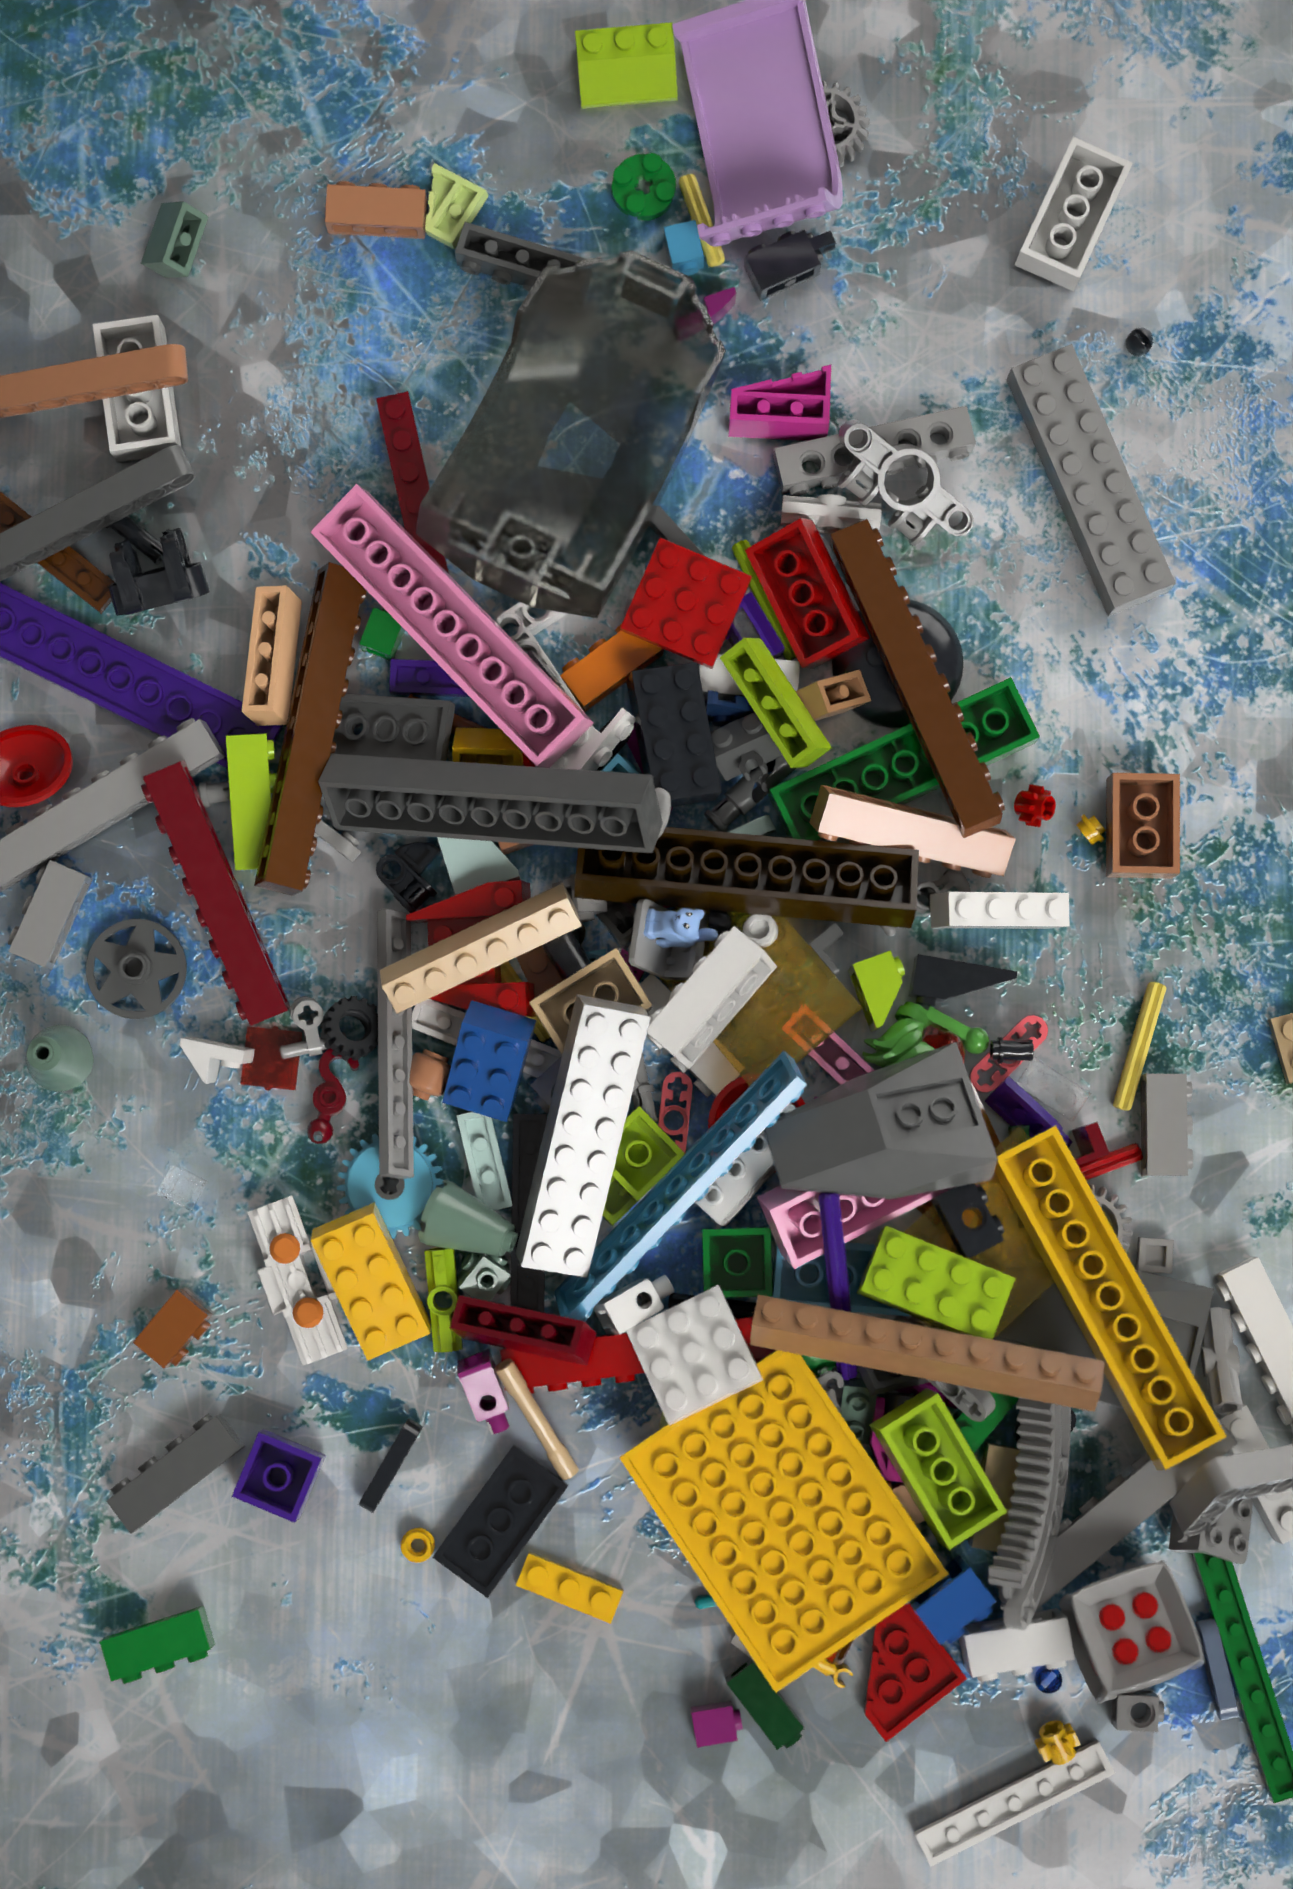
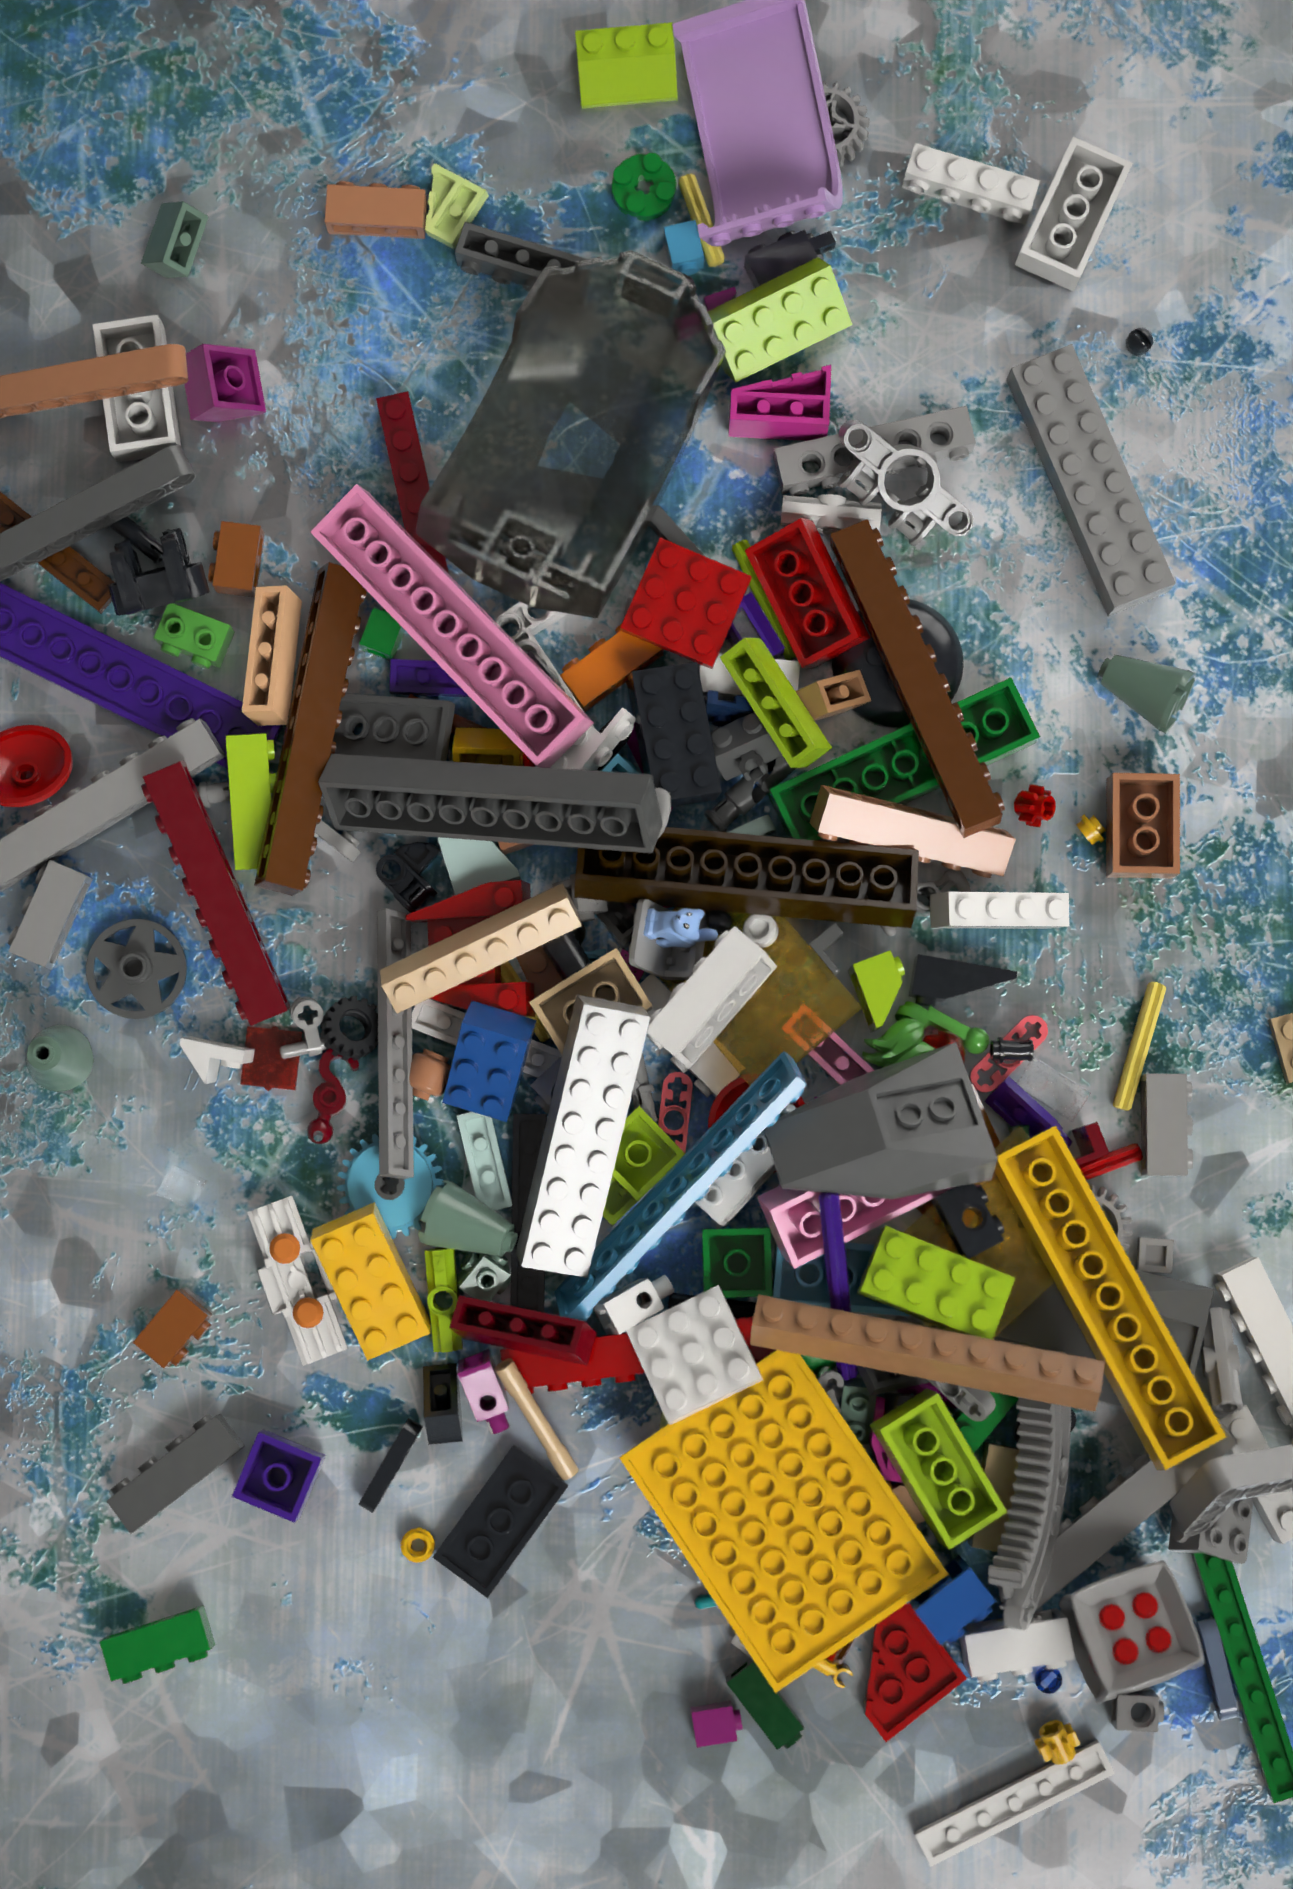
(193, 636): none -> bright green brick
(223, 383): none -> magenta slope
(237, 558): none -> dark orange brick
(442, 1404): none -> black slope
(569, 1587): yellow plate -> none
(779, 318): none -> lime brick
(970, 184): none -> white brick
(1148, 688): none -> sand green cone

